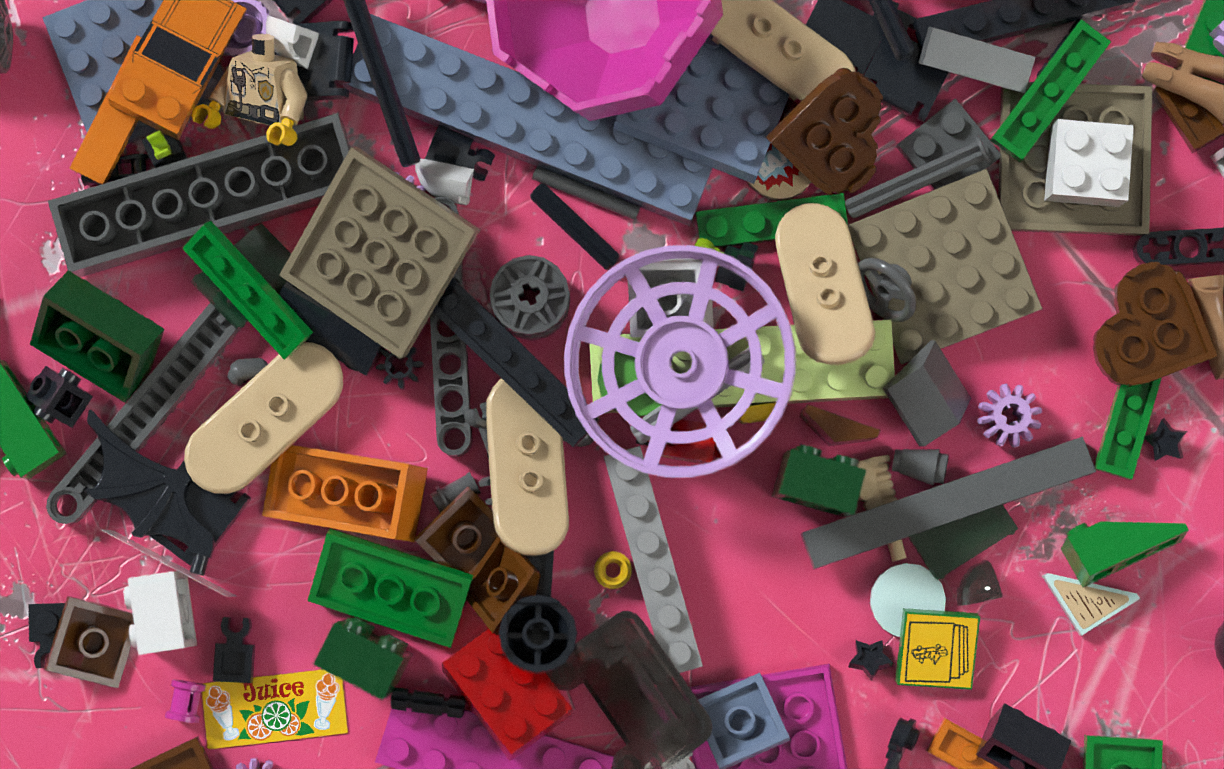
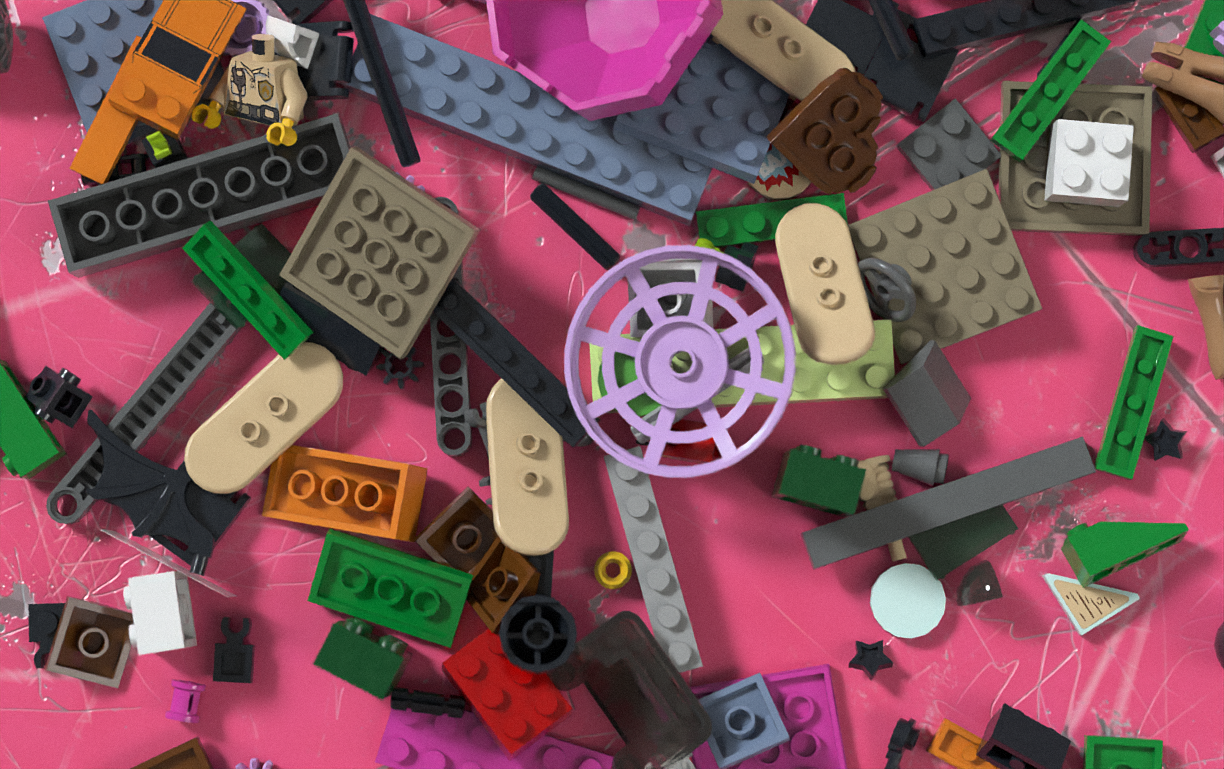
(96, 336): dark green brick -> none
(245, 370): dark grey arm -> none
(274, 709): sticker -> none
(445, 180): white brick -> none
(445, 495): dark grey pin -> none
(455, 149): black plate -> none
(520, 317): dark grey wheel -> none
(757, 413): yellow tile -> none
(835, 428): reddish brown slope -> none
(917, 178): dark grey axle -> none
(937, 648): yellow tile -> none
(976, 60): tile -> none
(1020, 409): lavender gear -> none
(1153, 328): reddish brown plate -> none

